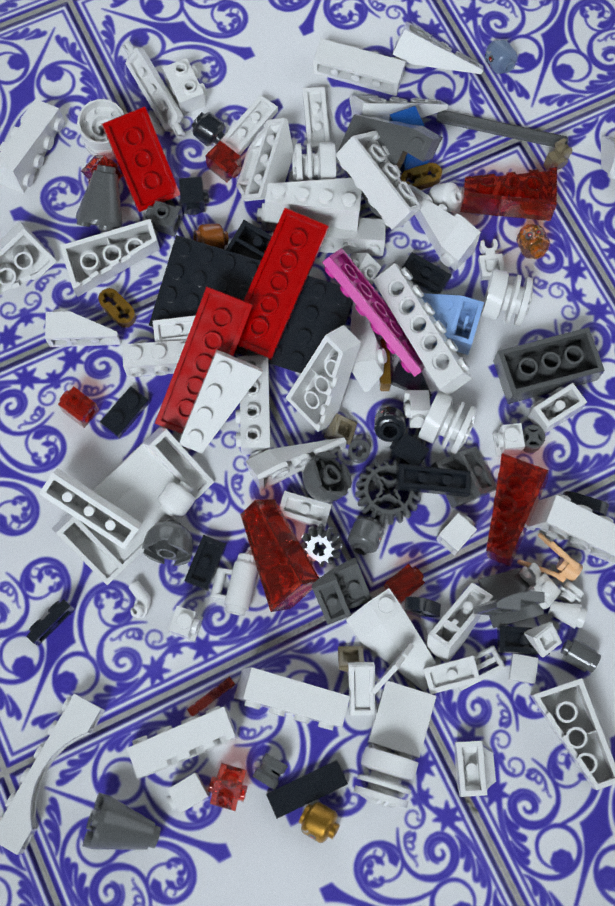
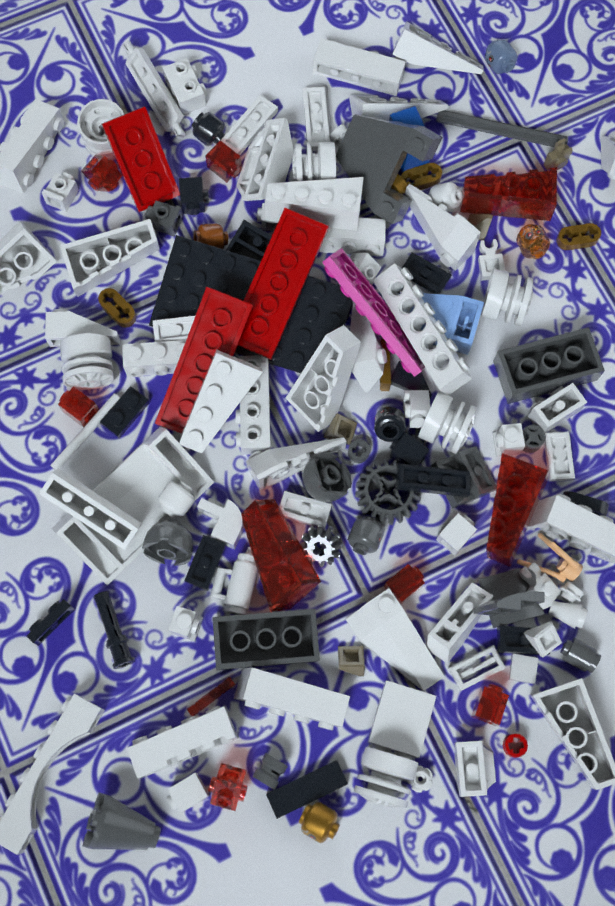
(61, 191): none -> white brick
(84, 433): none -> white bar
(86, 361): none -> white wheel
(101, 201): dark grey cone -> none
(116, 640): none -> black pin
(142, 600): white arm -> none
(229, 520): none -> white brick
(265, 639): none -> dark grey brick
(339, 133): none -> white plate
(341, 590): dark grey slope -> none
(360, 685): white tile -> none
(378, 178): white wedge -> none
(392, 668): white piece -> none
(422, 607): black beam -> none
(426, 784): none -> white plate
(452, 674): white plate -> none
(481, 222): none -> dark tan slope
(490, 705): none -> clear red brick
(521, 751): none -> red bush
(559, 456): none -> white plate
(578, 236): none -> pearl gold beam

